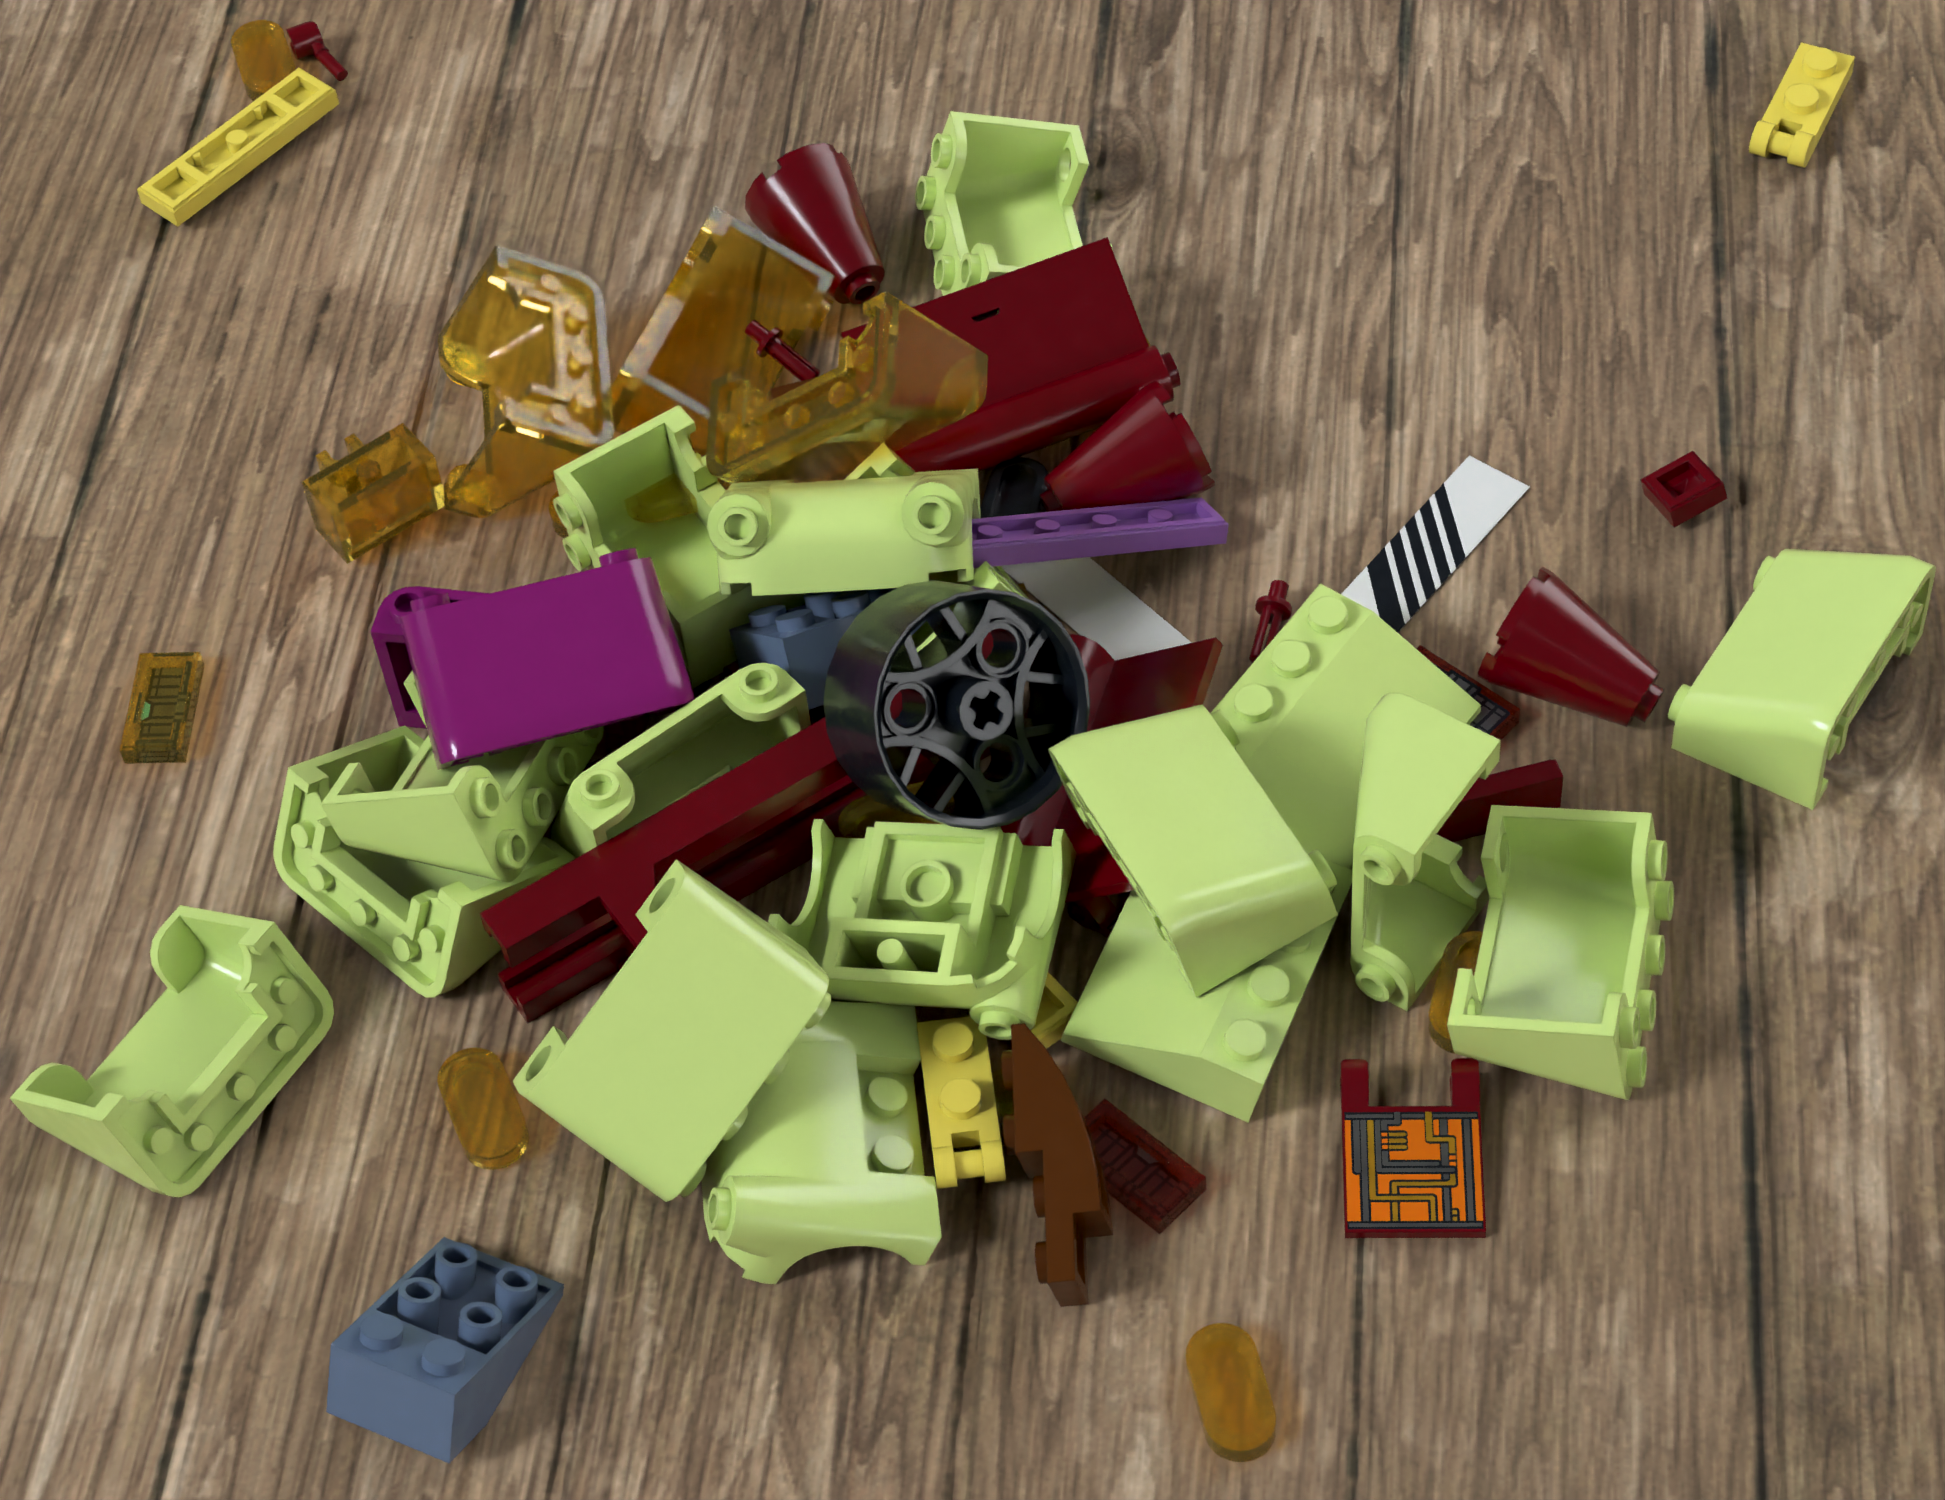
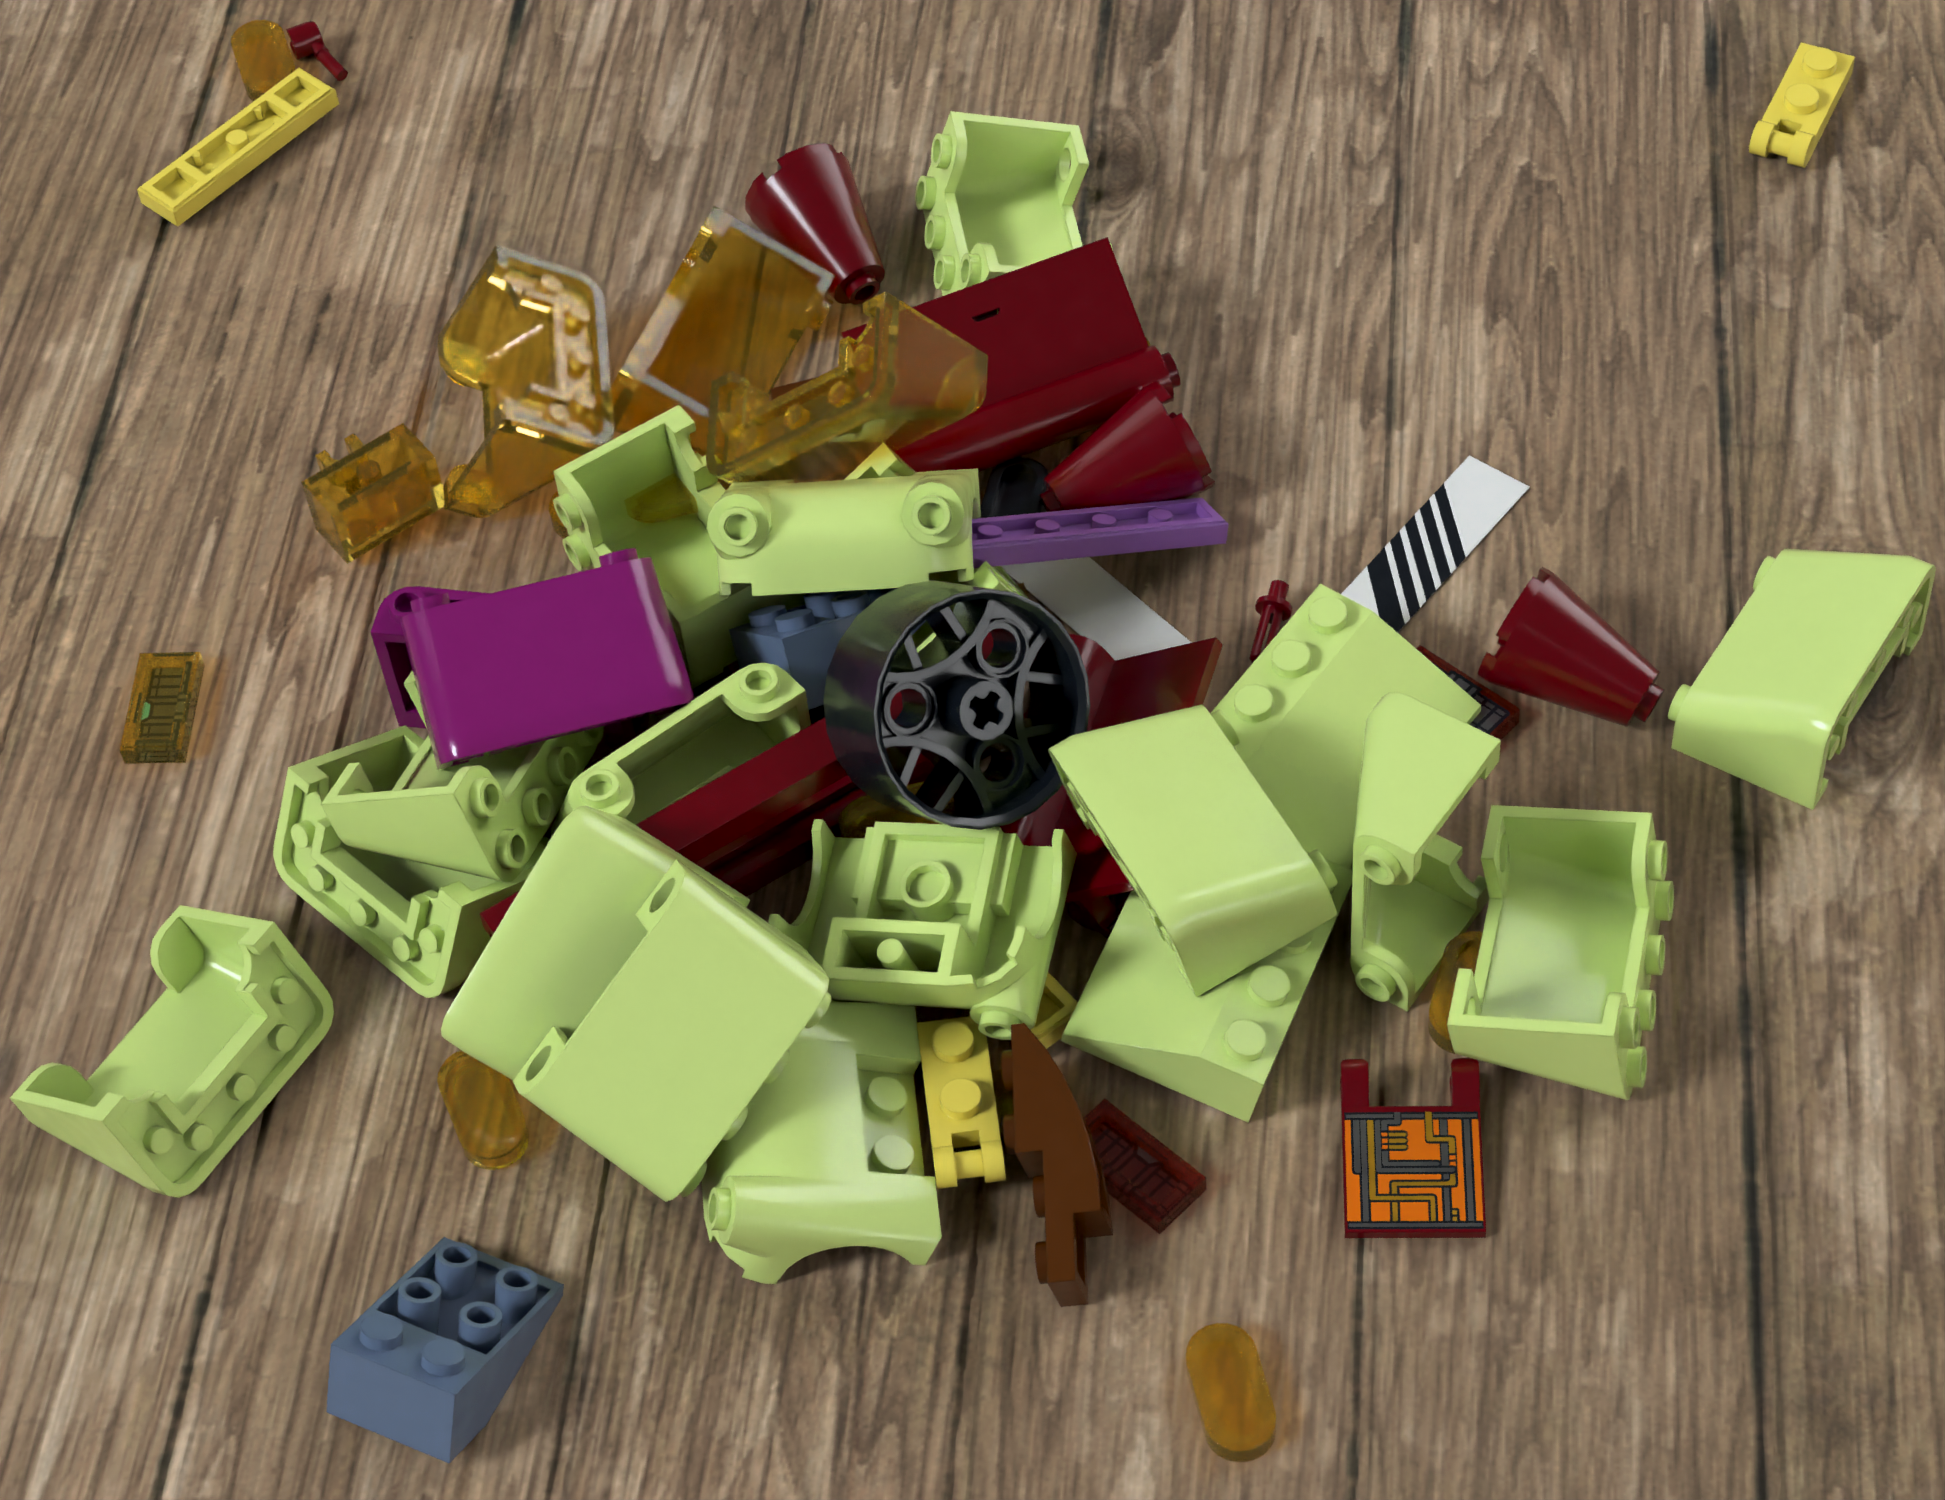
(561, 938): none -> yellowish green windscreen
(772, 344): dark red piece -> none
(1523, 786): dark red tile -> none
(1683, 489): dark red tile -> none

